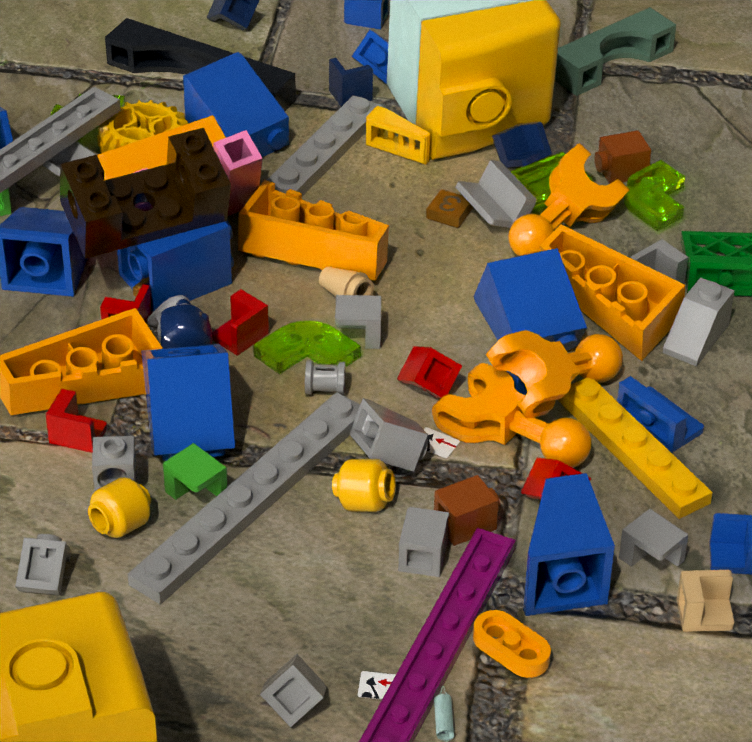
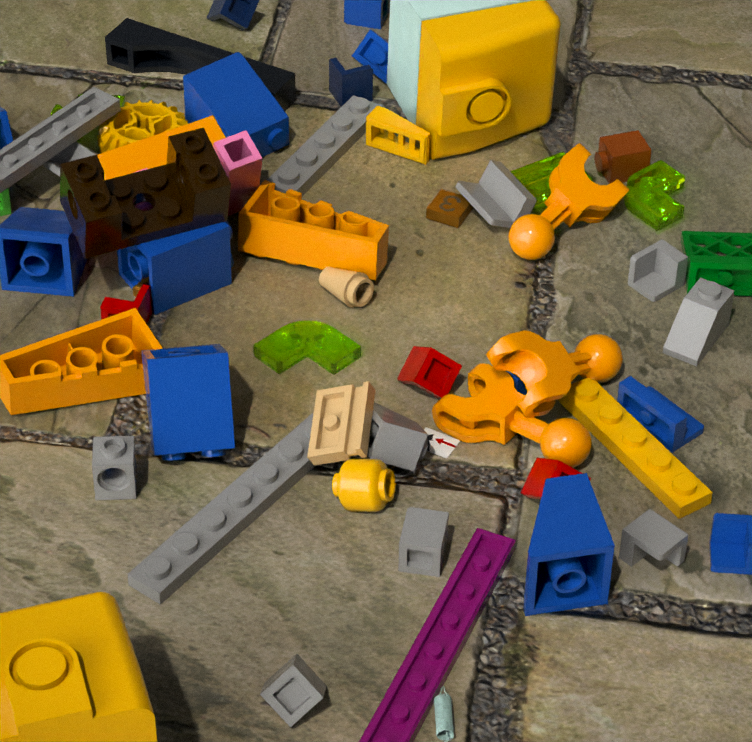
(42, 564): light grey bracket -> none
(68, 427): red panel -> none
(119, 507): yellow head -> none
(181, 323): dark blue hair -> none
(193, 471): bright green panel -> none
(247, 323): red panel -> none
(325, 377): light grey bush -> none
(341, 423): none -> tan plate
(360, 313): light grey panel -> none
(374, 684): white sticker -> none
(469, 507): dark orange brick -> none
(516, 644): light orange plate -> none
(522, 144): dark blue panel -> none
(533, 296): blue slope -> none
(618, 292): light orange wedge -> none
(639, 36): sand green arch -> none
(705, 600): tan panel -> none

